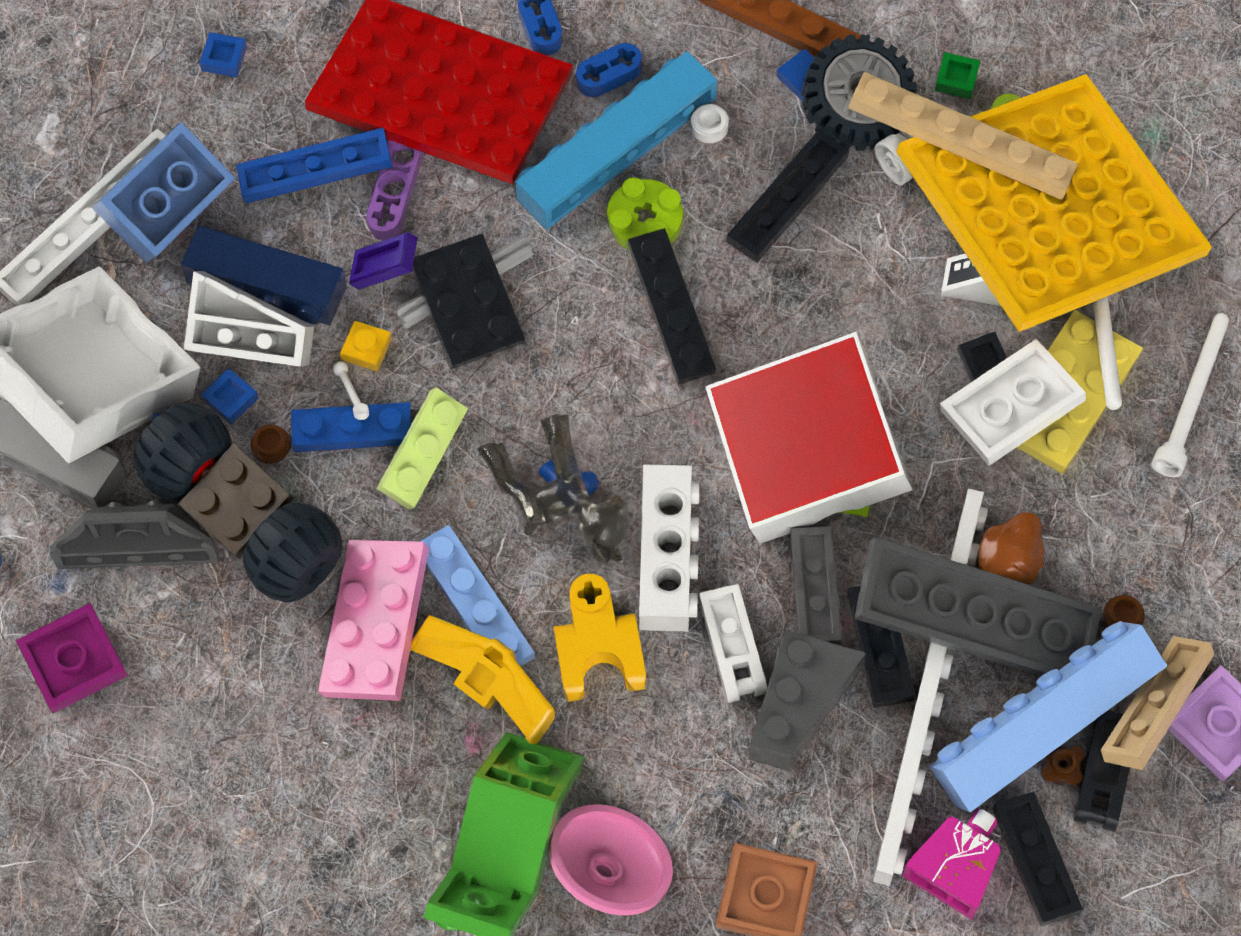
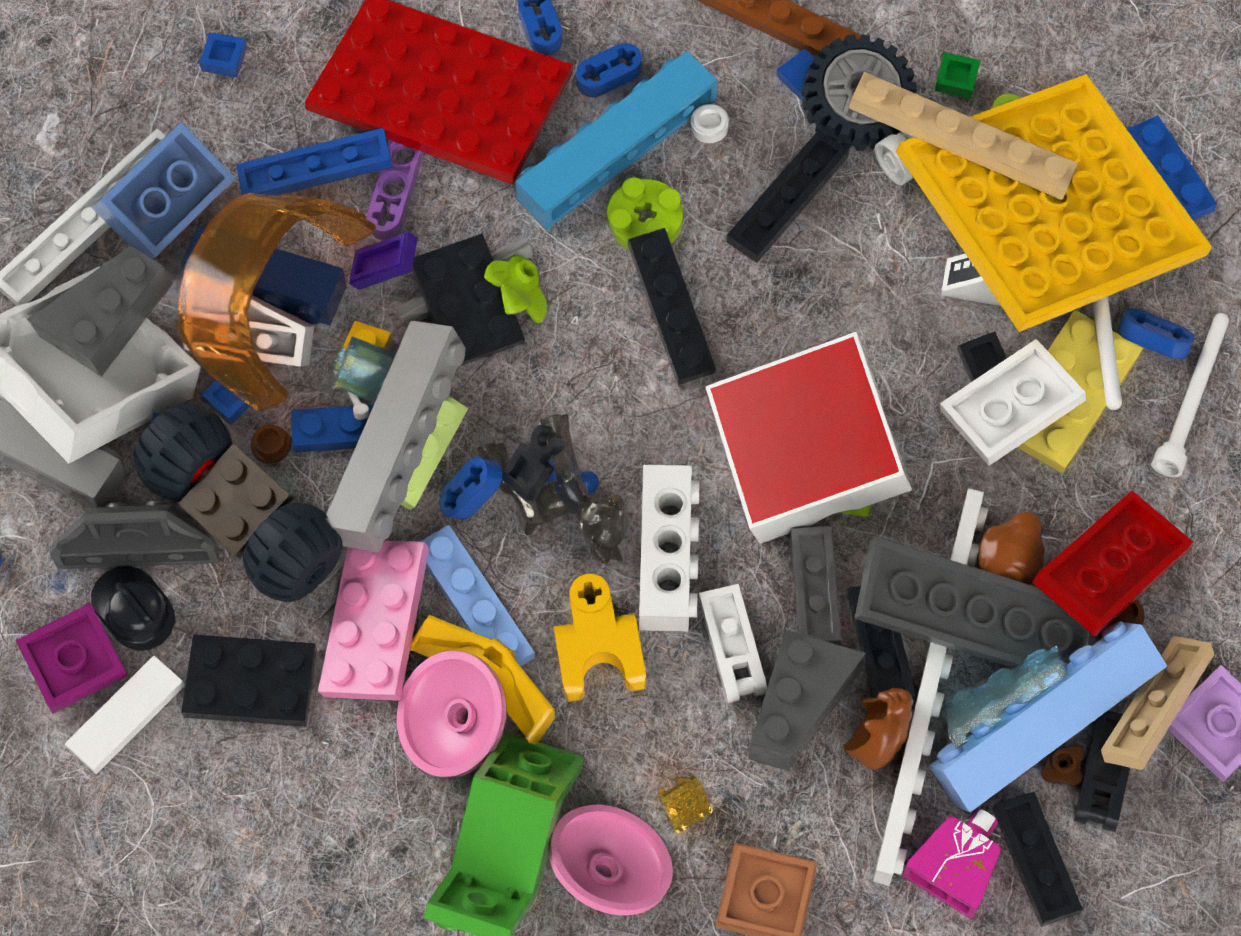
(103, 309): none -> dark grey wedge
(124, 714): none -> white tile
(133, 608): none -> black piece
(225, 272): none -> clear orange piece
(249, 680): none -> black plate
(362, 368): none -> clear light blue brick
(395, 435): none -> light grey brick
(435, 708): none -> bright pink dish
(470, 488): none -> blue beam
(518, 286): none -> lime plate
(529, 465): none -> black plate
(684, 803): none -> clear yellow tile
(882, 729): none -> dark orange hair
(990, 700): none -> clear light blue wing
(1112, 563): none -> red plate
(1156, 333): none -> blue beam
(1173, 167): none -> blue plate

